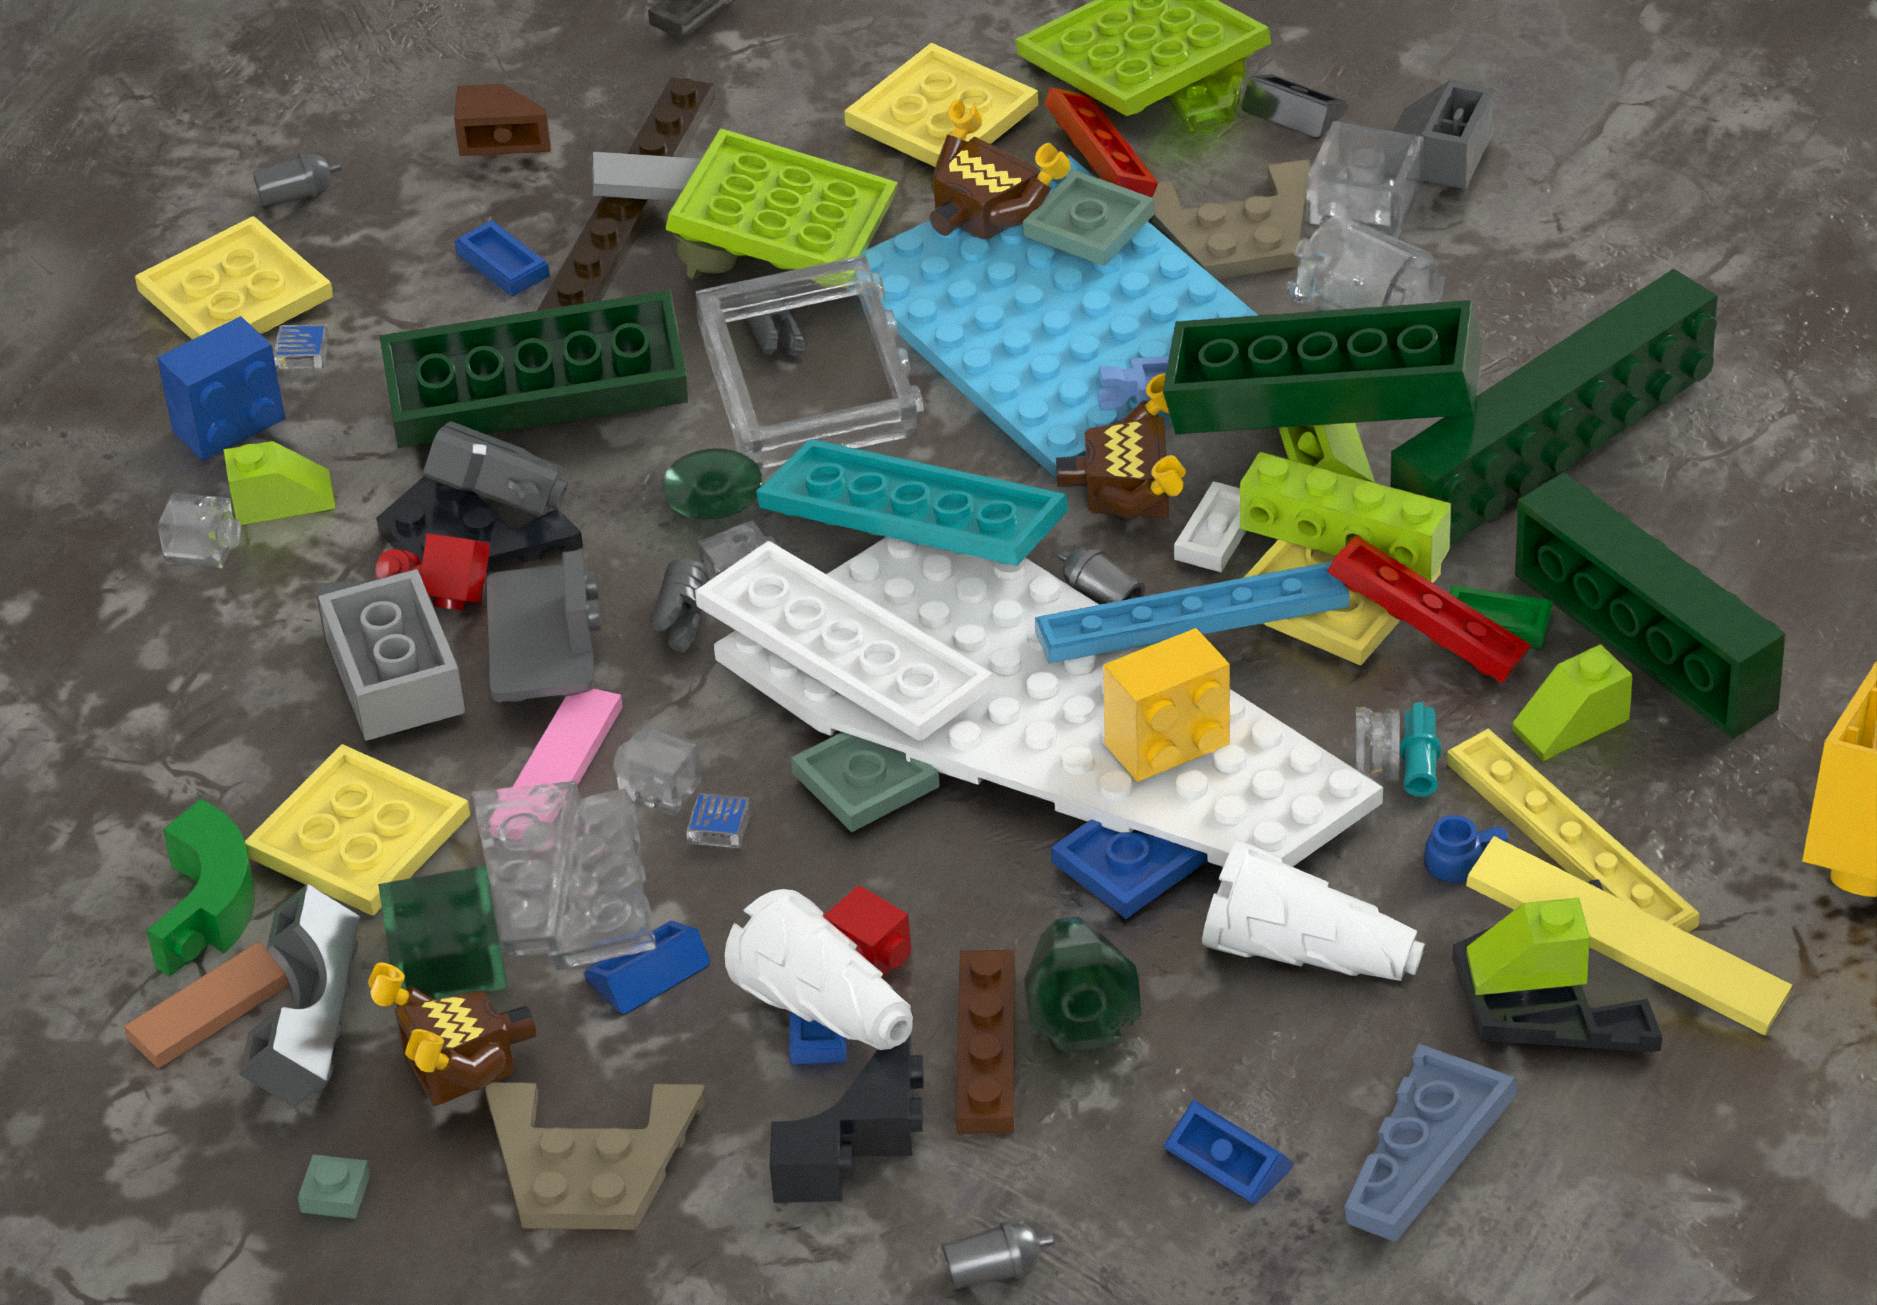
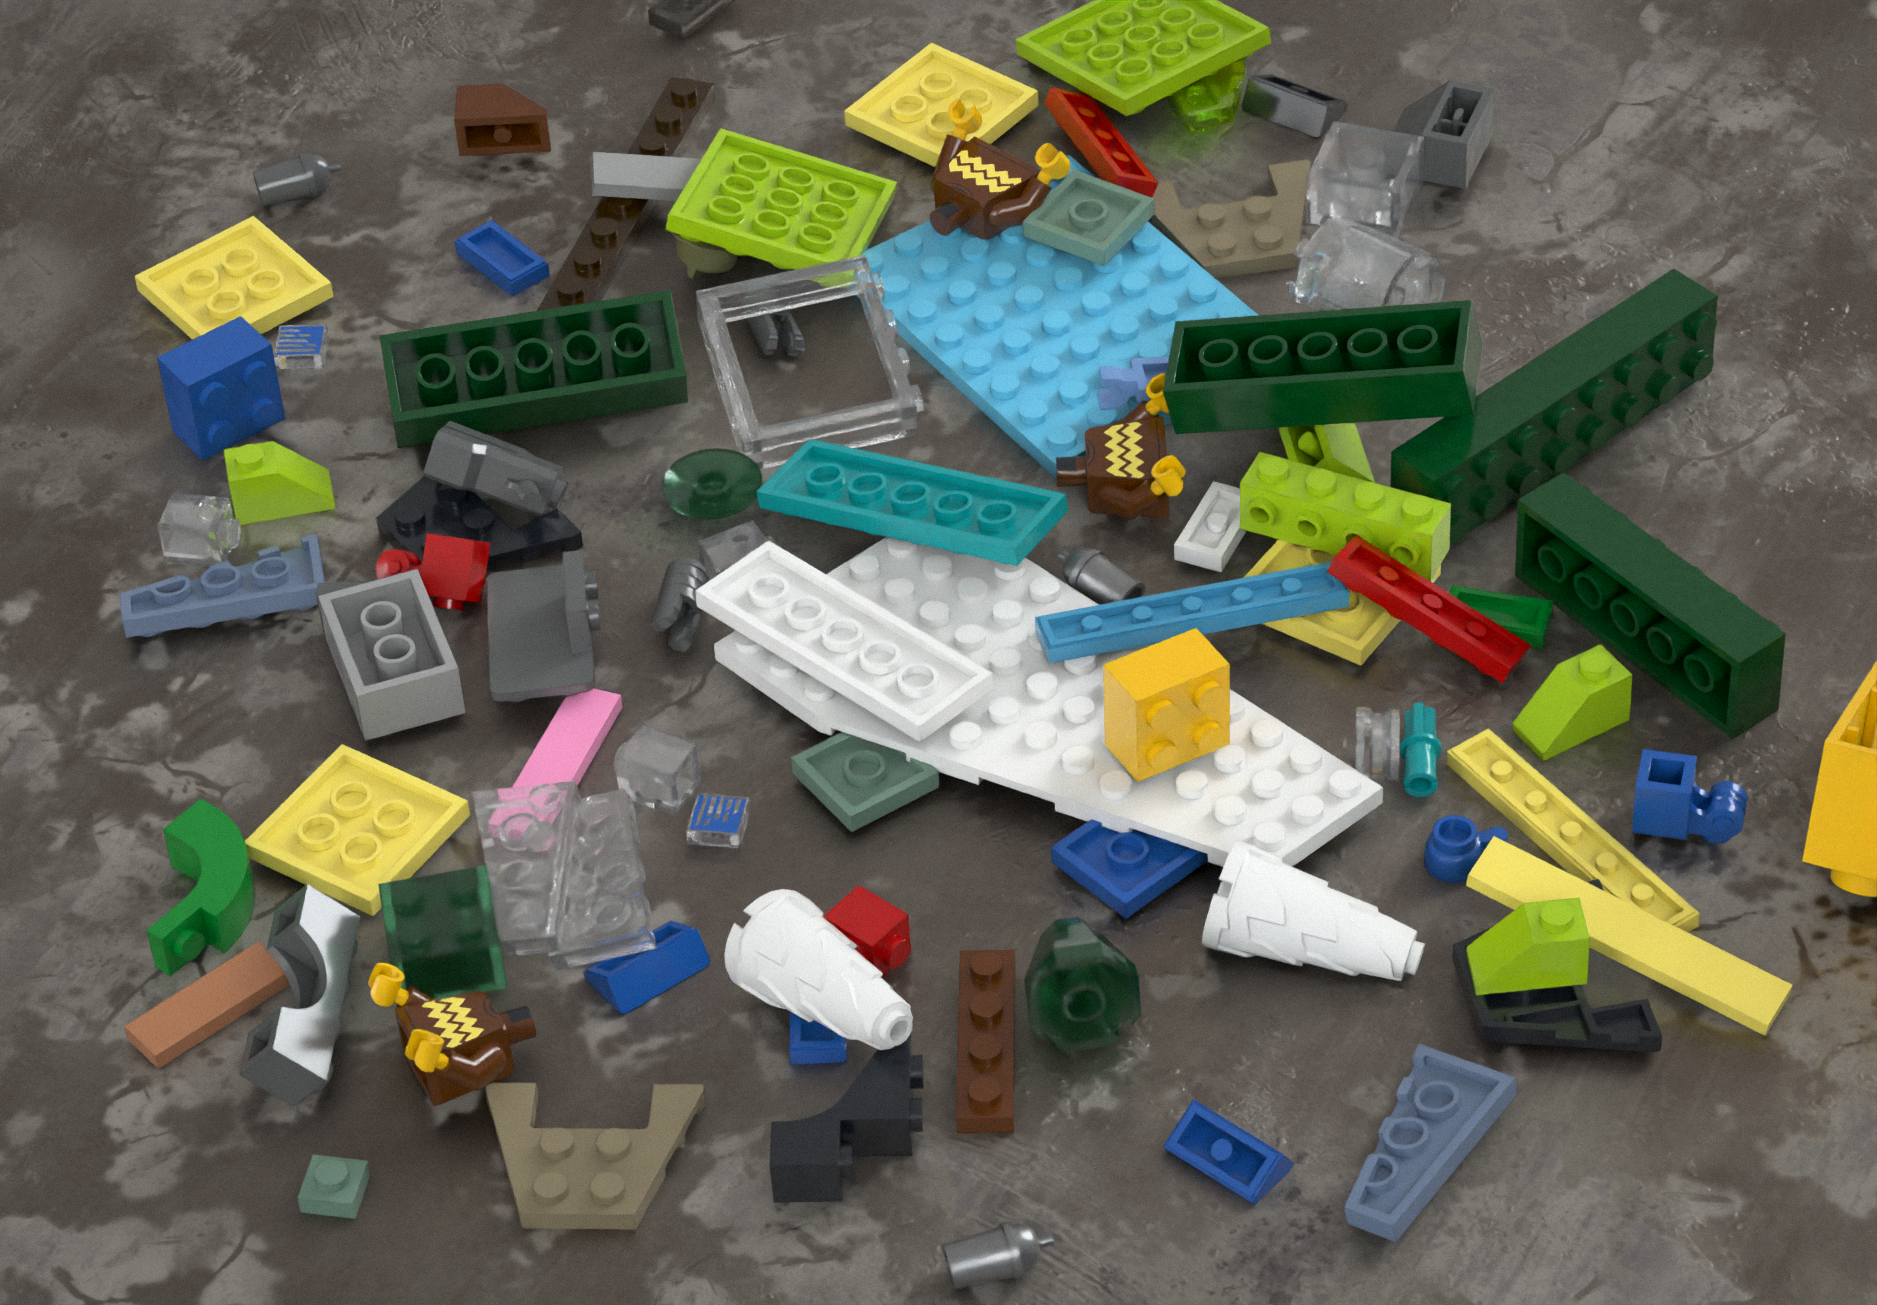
(227, 592): none -> sand blue wing
(1673, 805): none -> blue brick

